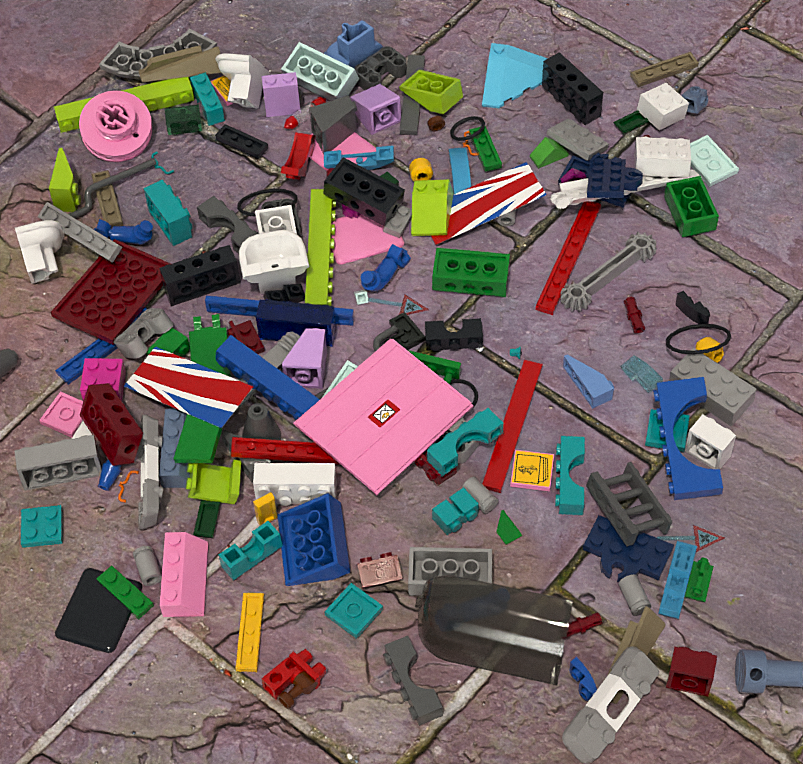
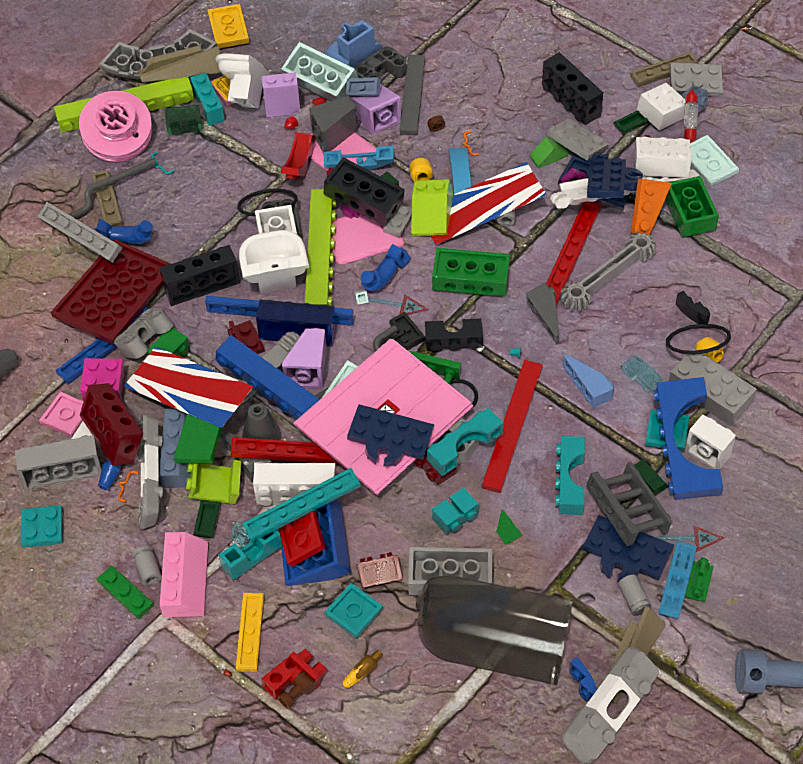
(38, 246): white piece -> none
(63, 186): lime slope -> none
(94, 615): black piece -> none
(168, 212): teal brick -> none
(205, 343): green tile -> none
(216, 214): dark grey arch -> none
(228, 26): none -> yellow plate
(239, 534): none -> clear light blue tile
(241, 141): black plate -> none
(265, 509): yellow tile -> none
(290, 292): black slope -> none
(301, 504): none -> teal tile
(302, 538): none -> red plate
(362, 669): none -> pearl gold piece
(363, 87): none -> sand blue plate
(389, 434): none -> dark blue plate
(423, 702): dark grey arch -> none
(433, 90): lime slope -> none
(470, 136): black tyre -> none
(481, 494): light grey piece -> none
(486, 150): green plate -> none
(510, 73): medium azure slope -> none
(532, 470): yellow tile -> none
(543, 304): none -> dark grey slope
(580, 624): dark red pin -> none
(634, 315): dark red pin -> none
(648, 203): none -> orange wing
(651, 478): none -> dark green tile
(691, 116): none -> piece
(691, 671): dark red brick -> none
(701, 75): none -> light grey plate

